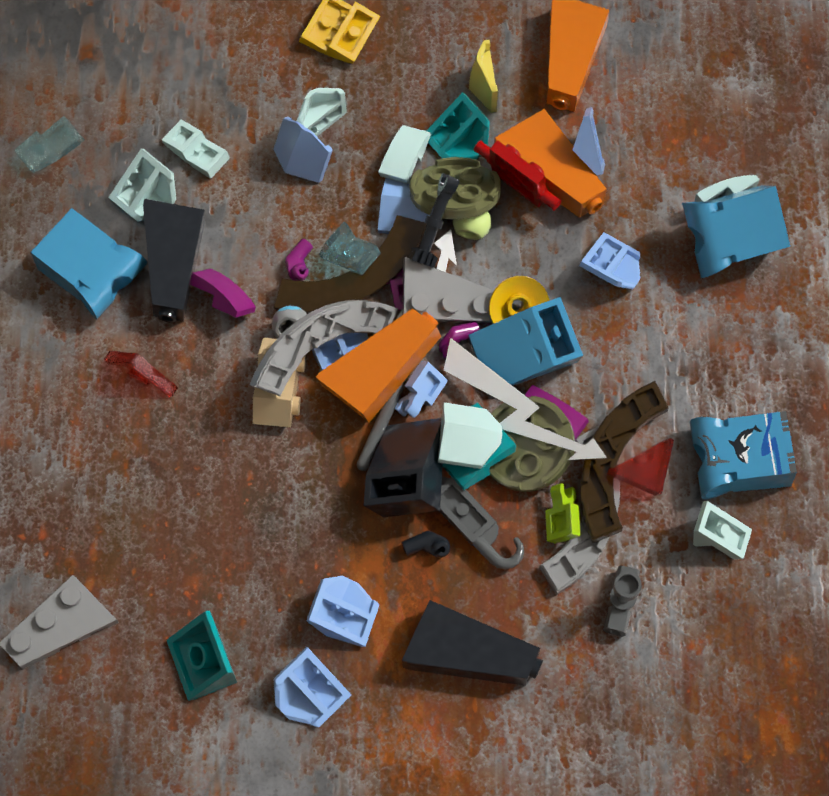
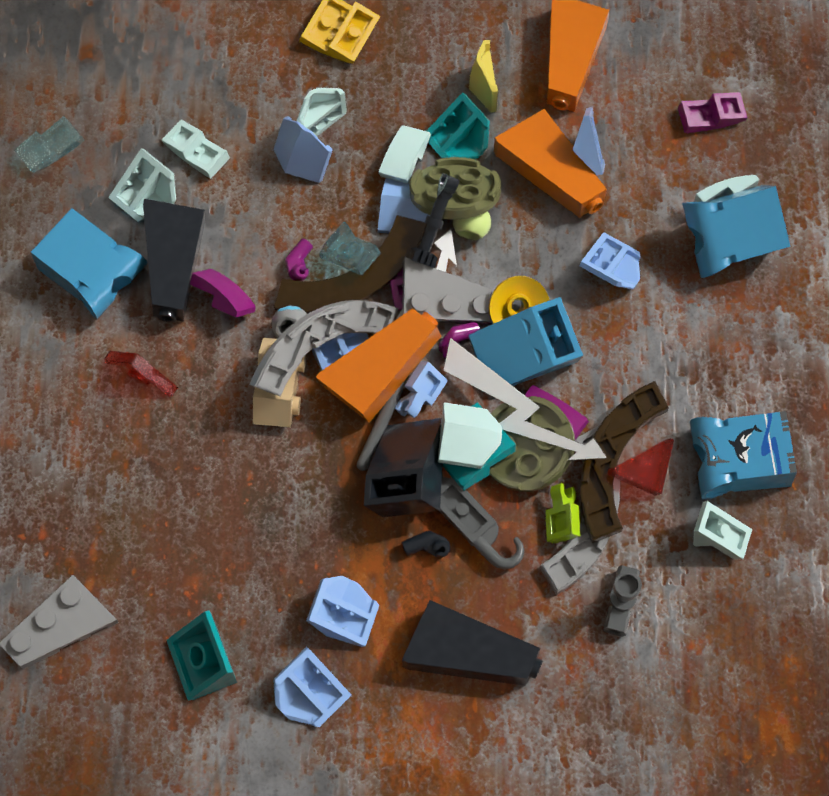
(520, 175): red plate -> none
(711, 114): none -> magenta slope

